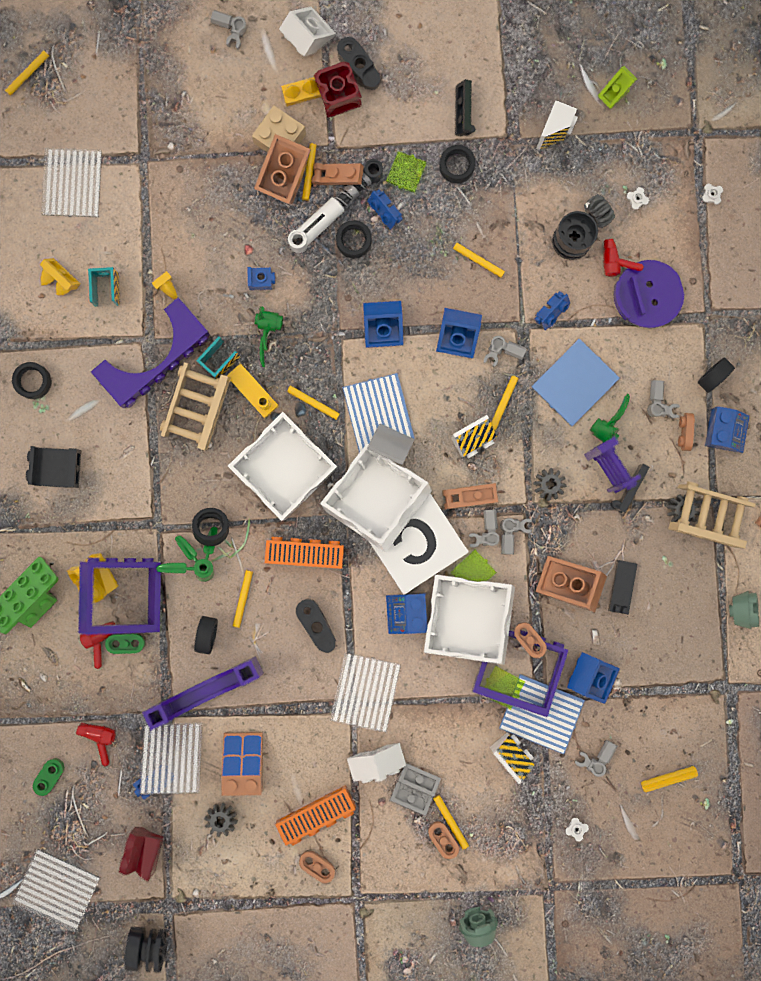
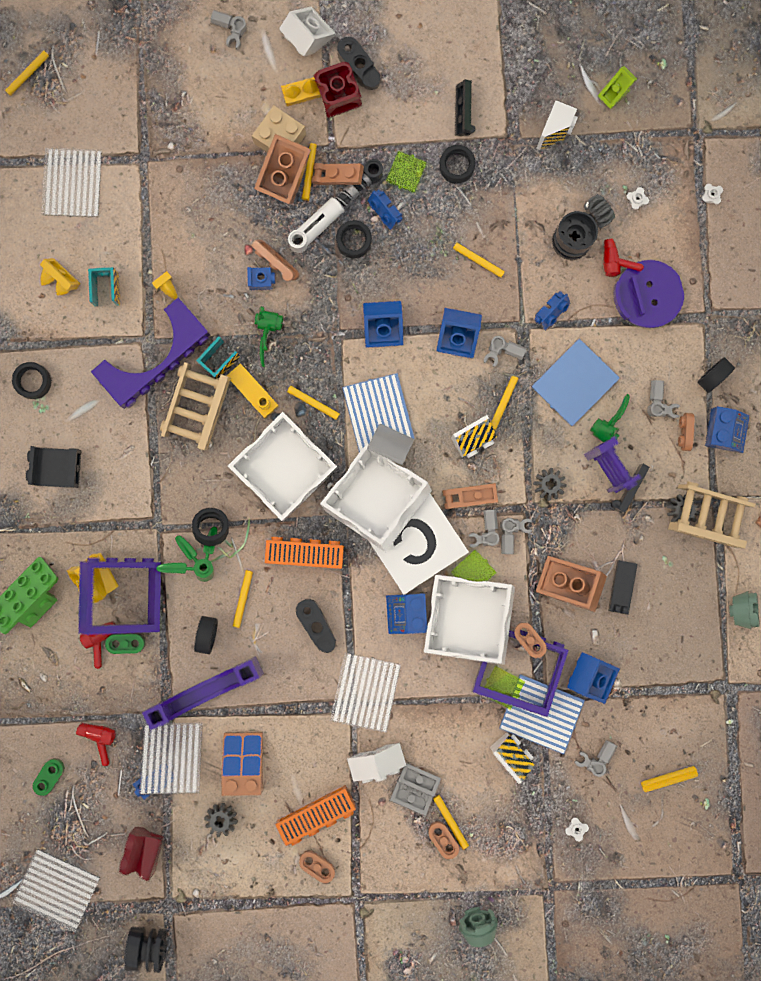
(276, 261): none -> nougat plate

